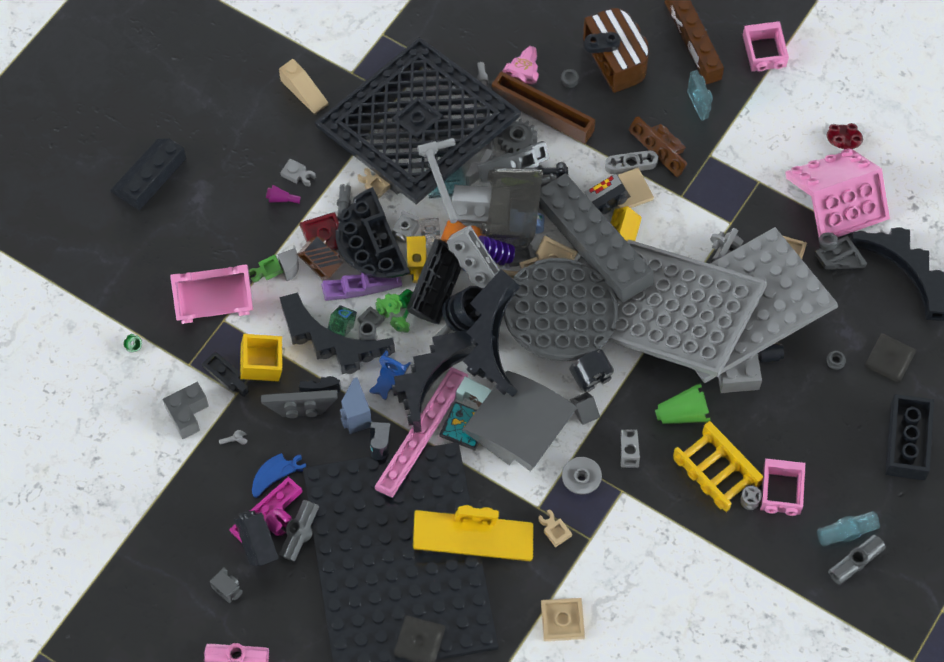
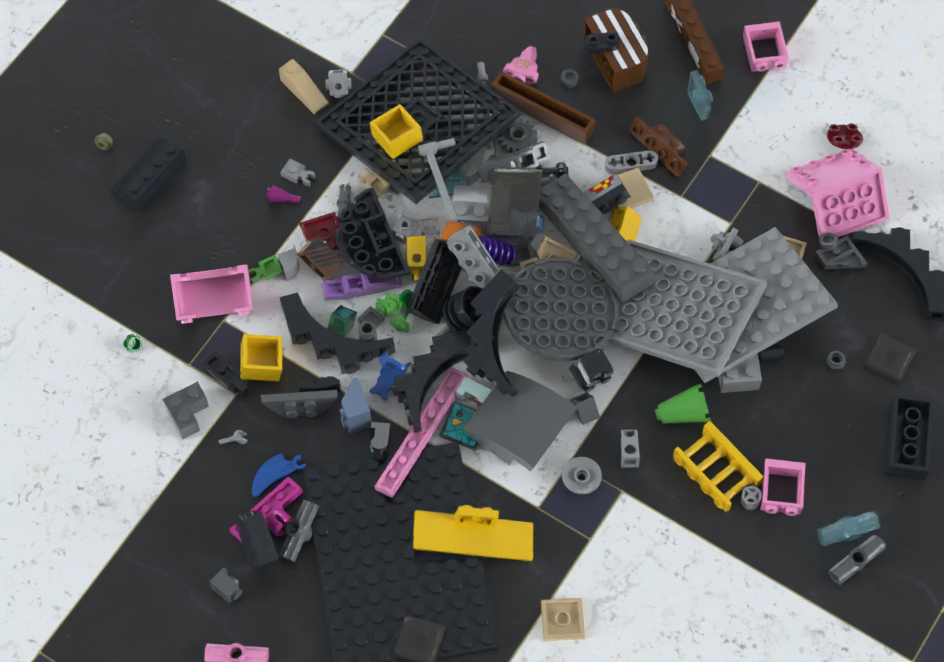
(104, 141): none -> olive plate
(335, 77): none -> light grey brick
(396, 131): none -> yellow piece
(555, 530): tan plate -> none

